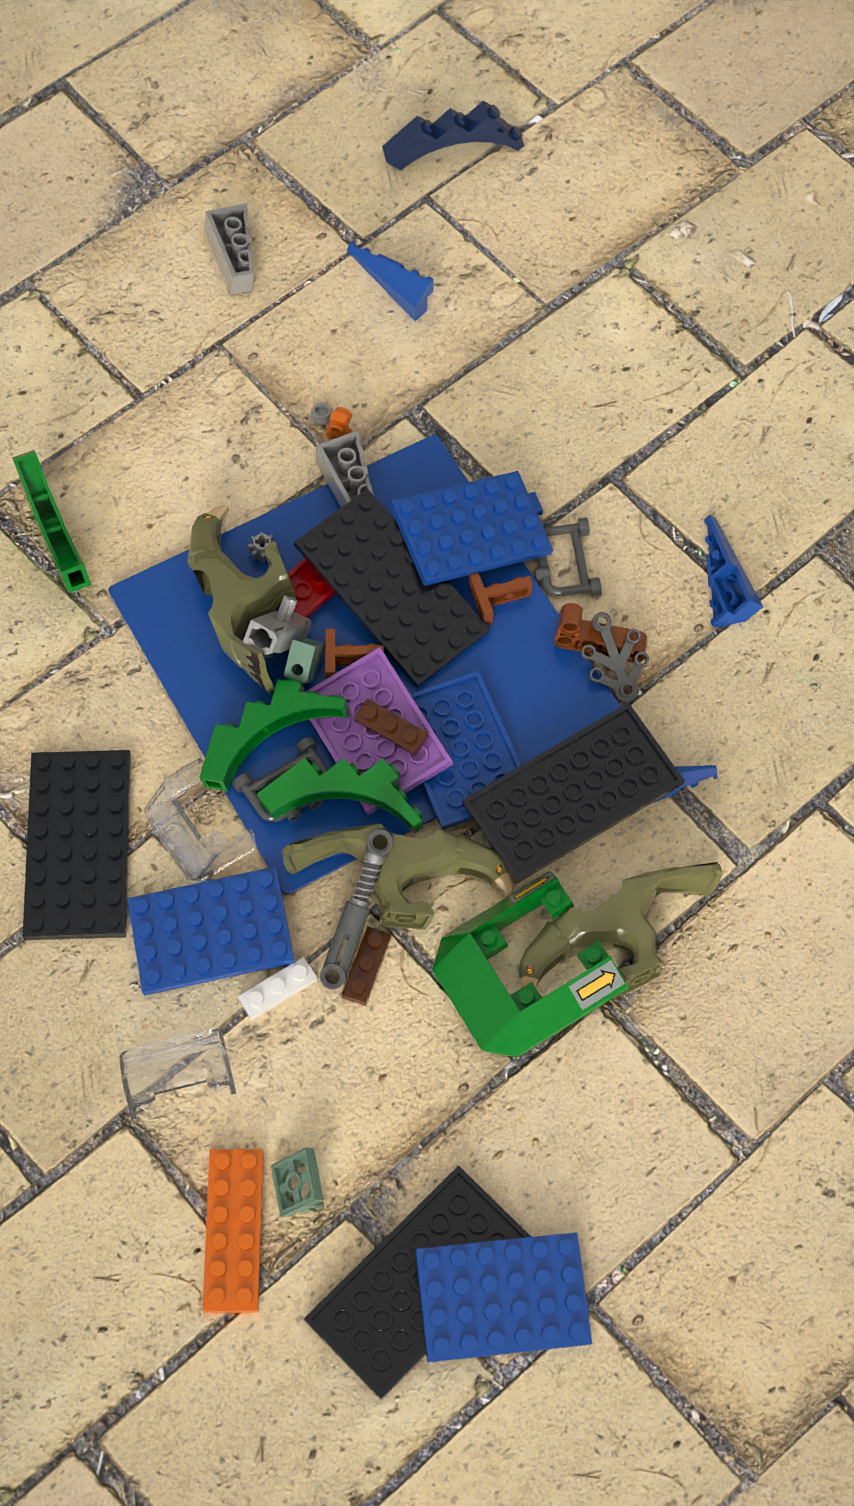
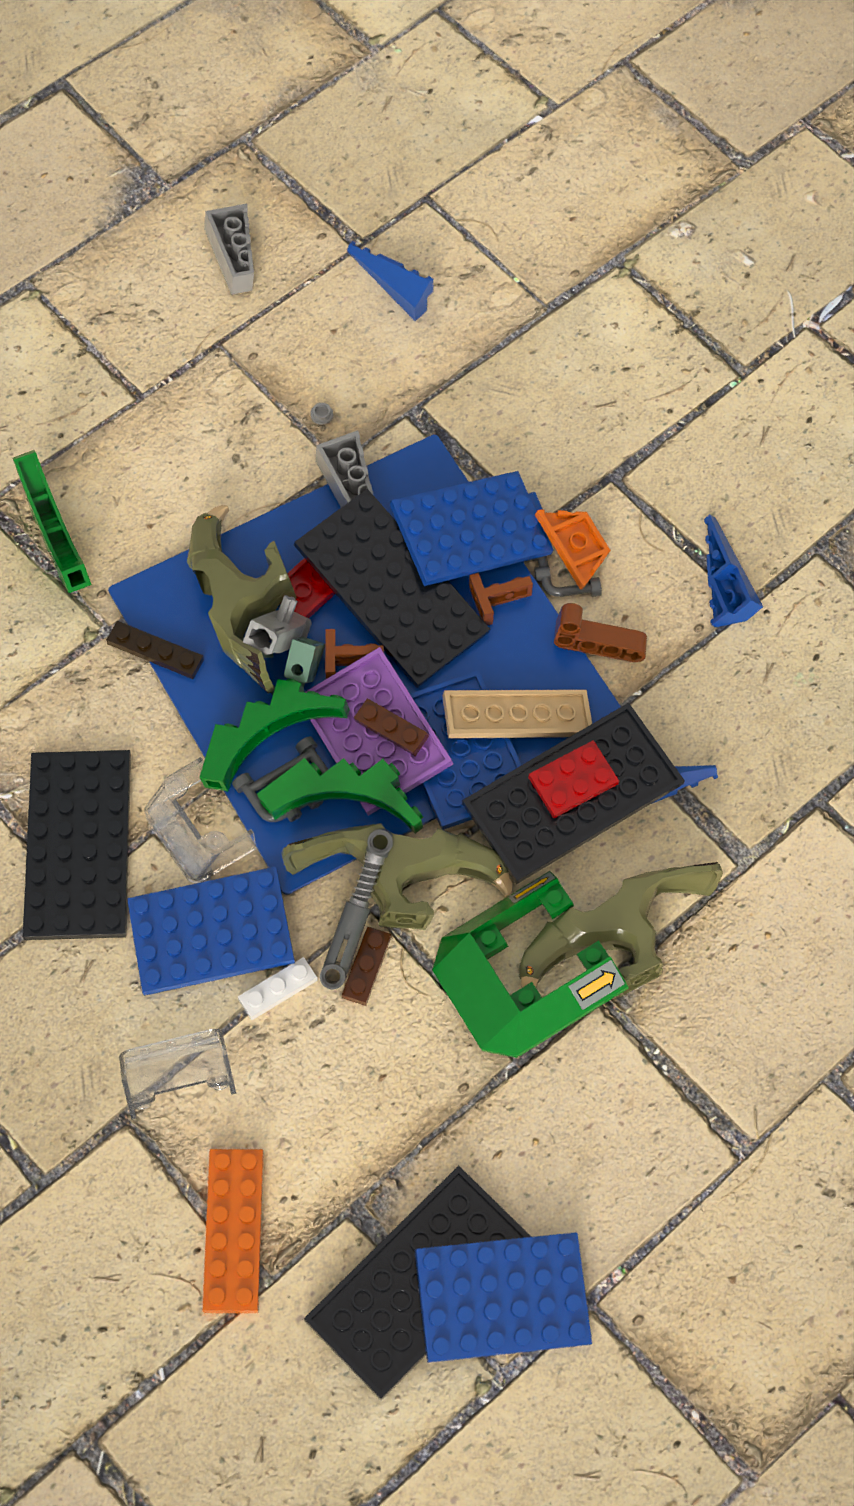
(155, 649): none -> dark brown plate
(259, 544): light grey gear -> none
(282, 1182): sand green piece -> none
(339, 423): orange plate -> none
(450, 129): dark blue arch -> none
(515, 713): none -> tan plate
(573, 779): none -> red plate
(576, 542): none -> orange wing
(615, 661): dark grey plant -> none

